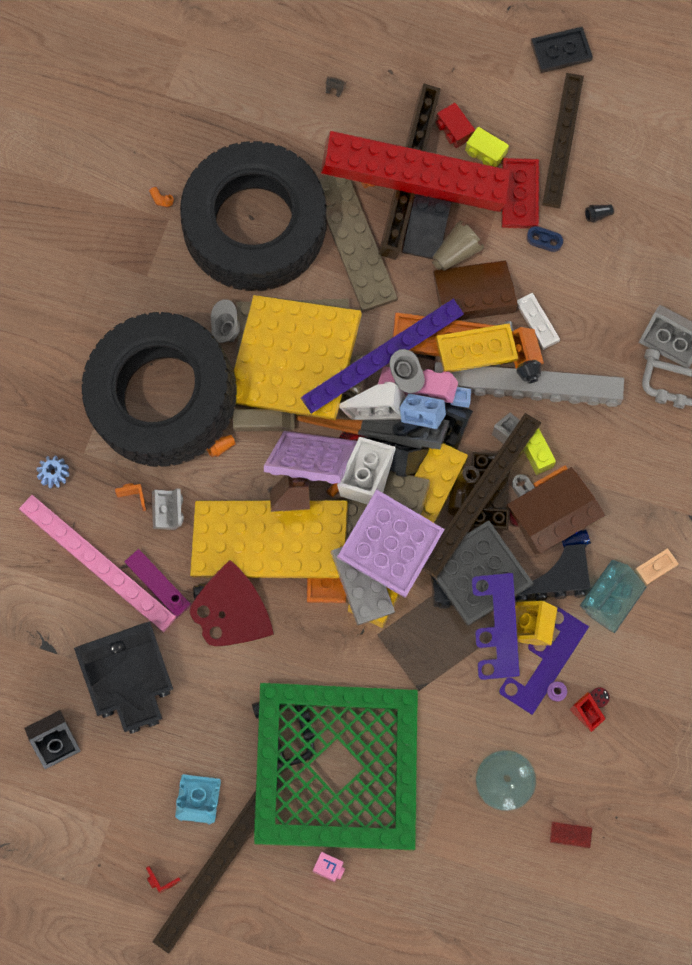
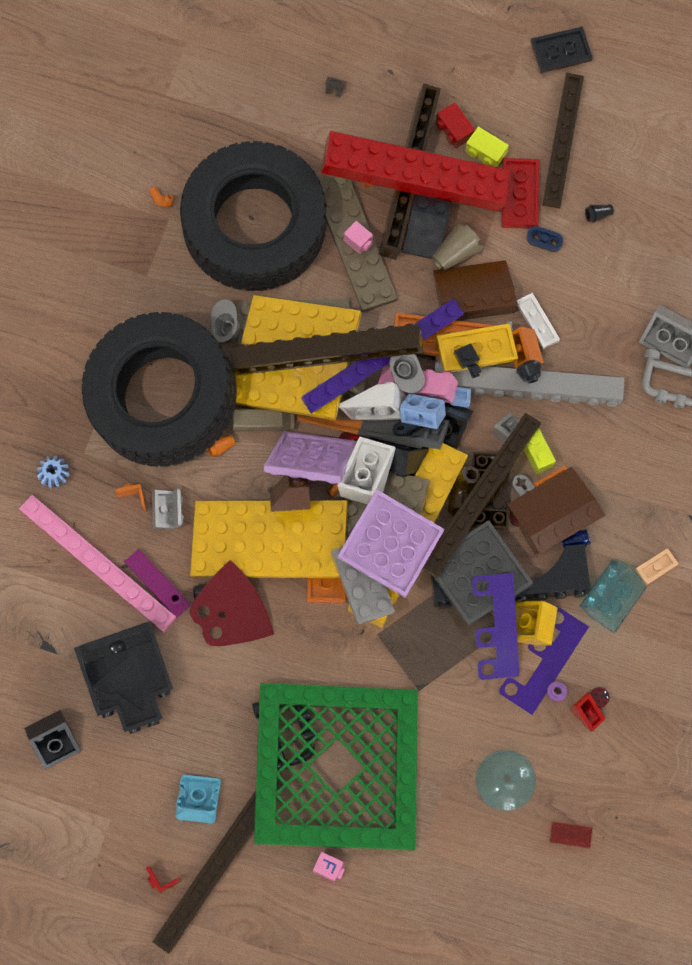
(327, 349): none -> dark brown brick
(358, 237): none -> bright pink brick
(468, 358): none -> black plate

